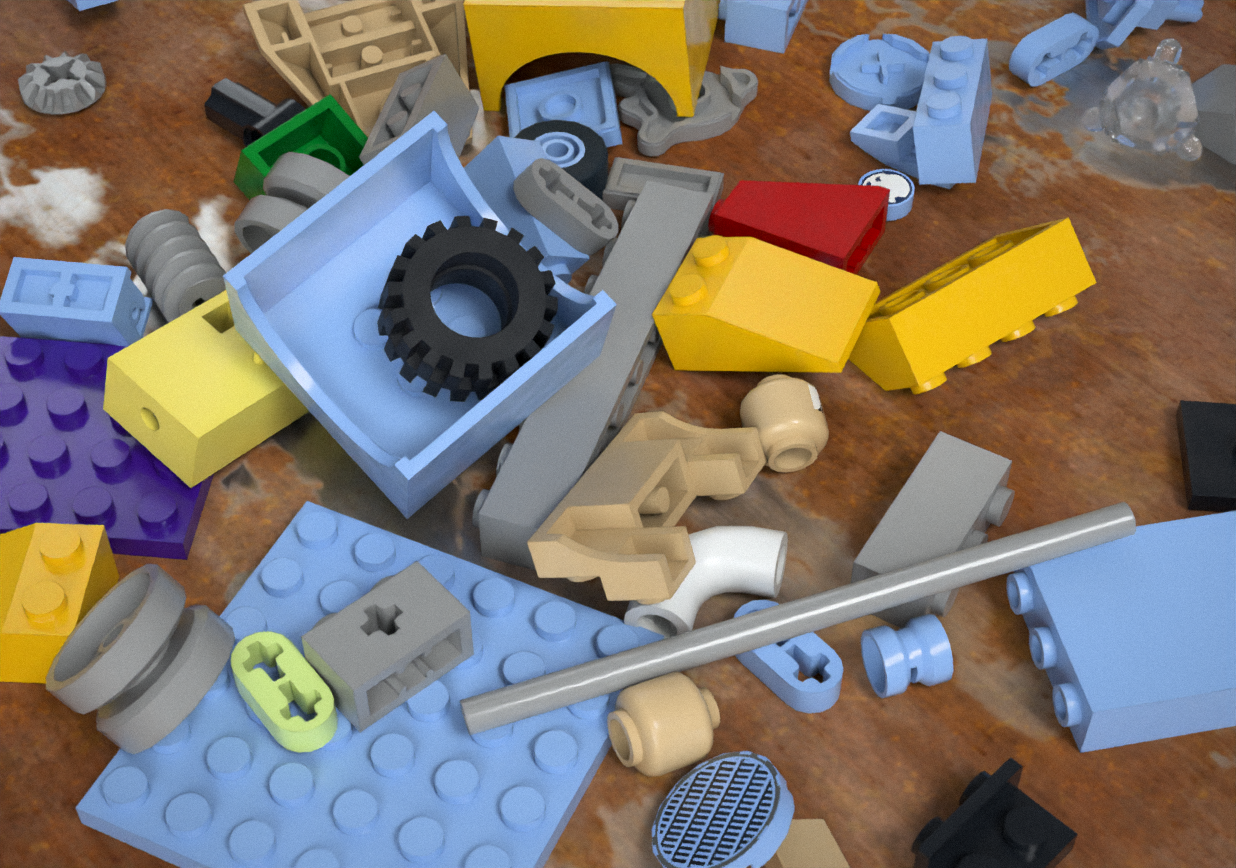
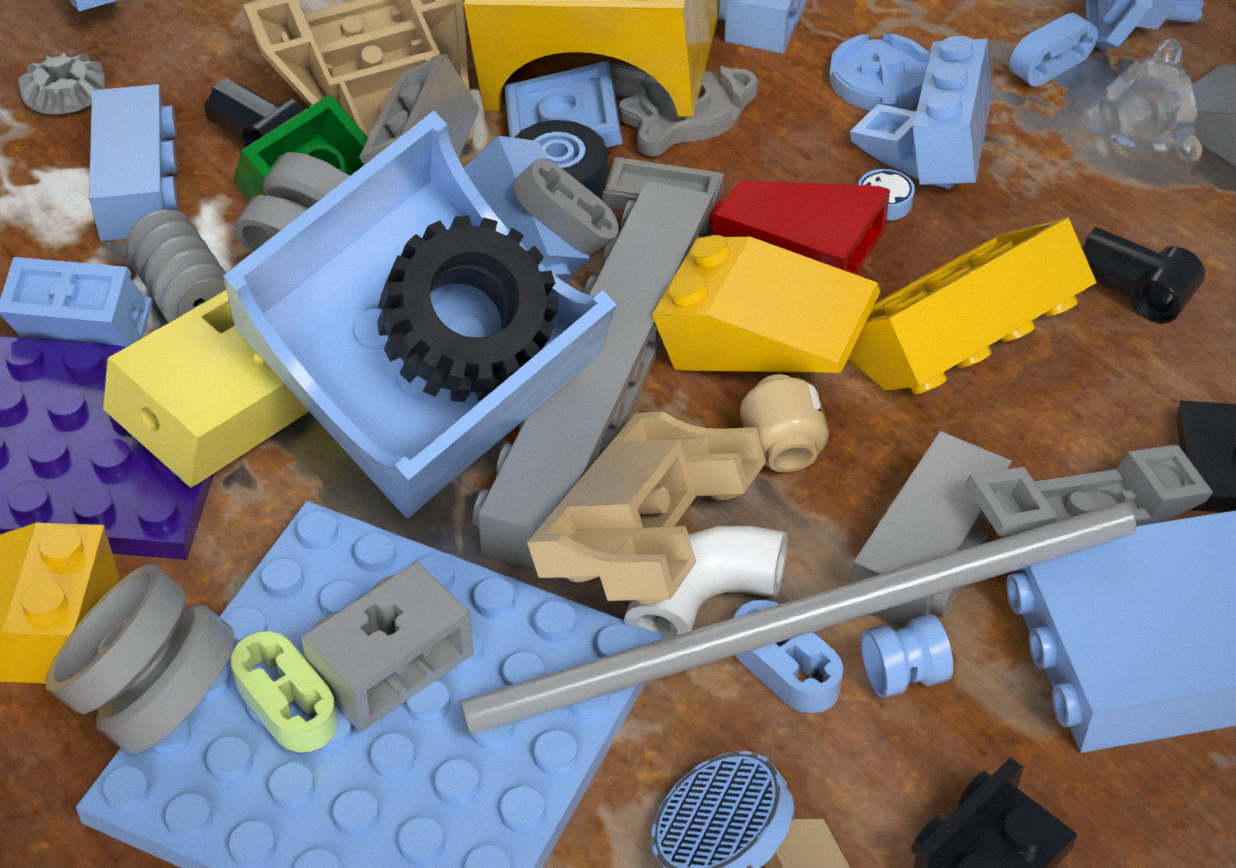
(131, 158): none -> light blue brick
(663, 724): tan head -> none
(1151, 481): none -> light grey slope
(1155, 281): none -> black piece

